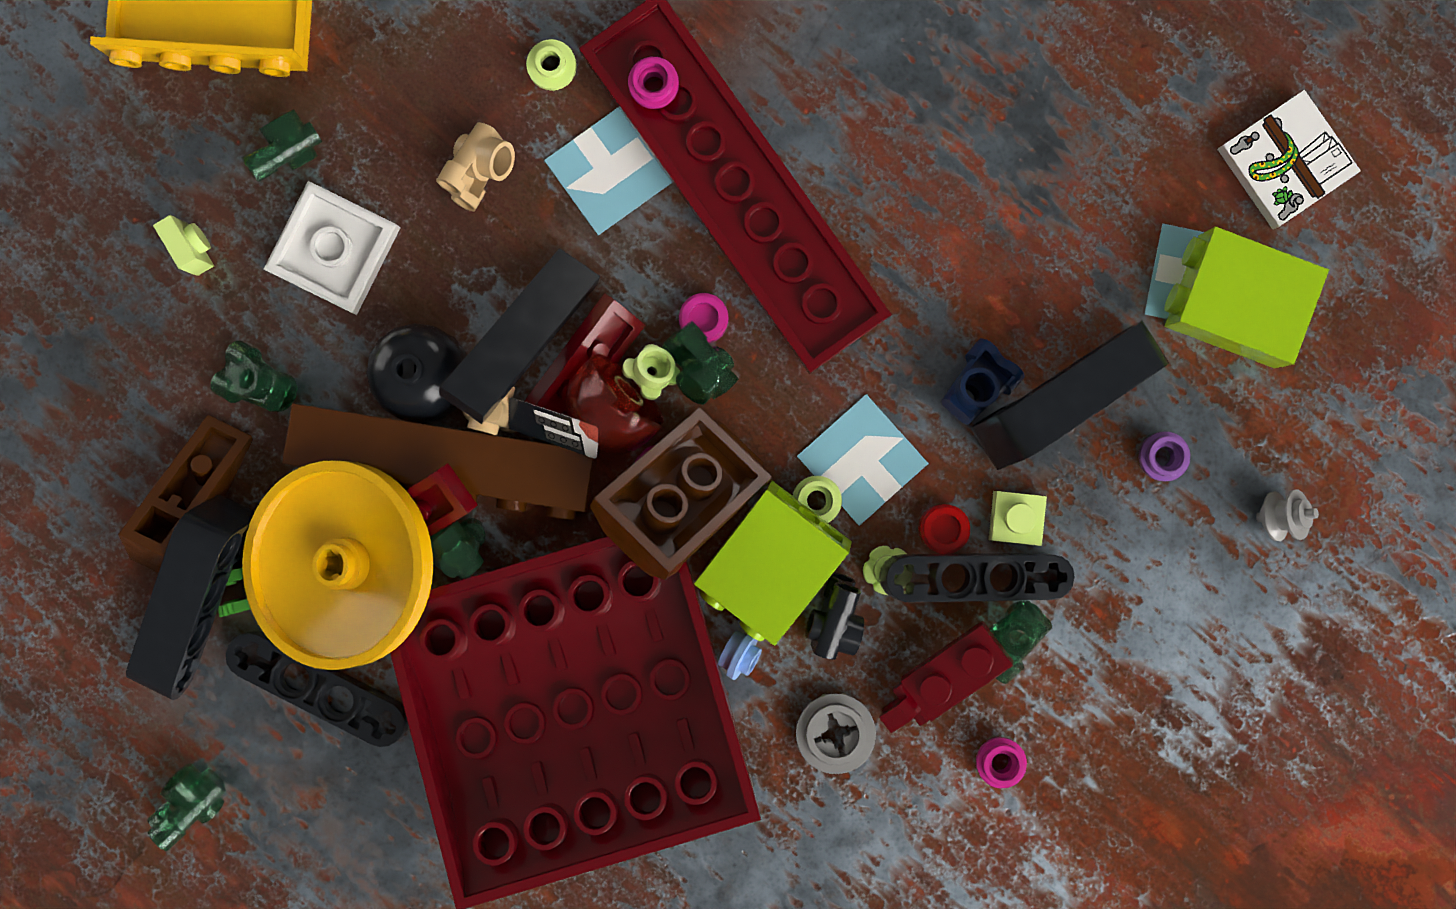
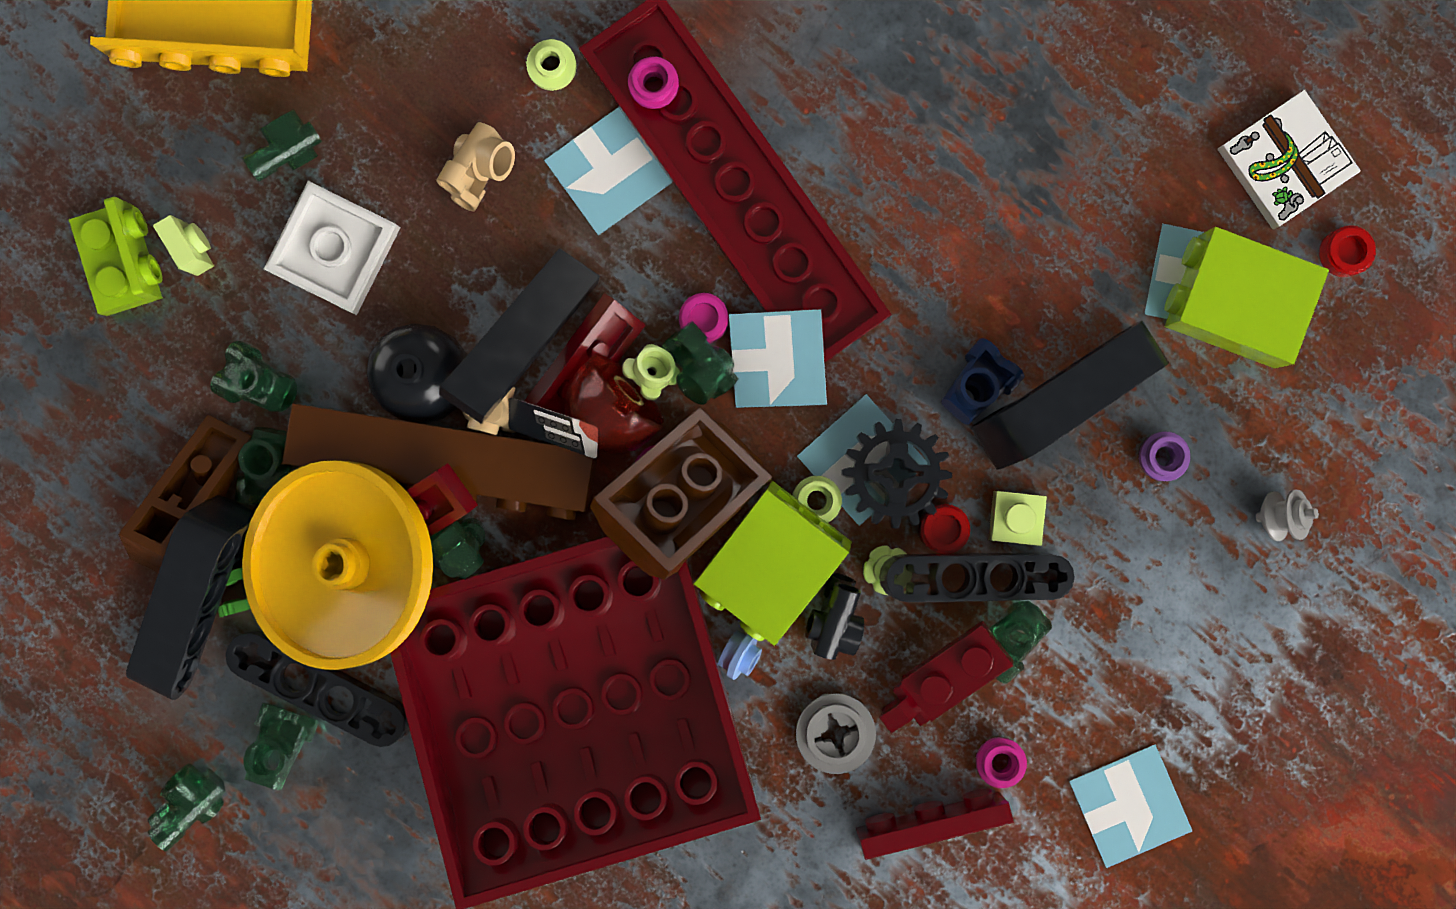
(117, 257): none -> lime bracket
(259, 468): none -> clear green plate
(278, 731): none -> clear green plate
(778, 358): none -> medium azure sticker
(896, 450): none -> black gear
(933, 823): none -> dark red plate
(1130, 806): none -> medium azure sticker
(1347, 251): none -> red tile

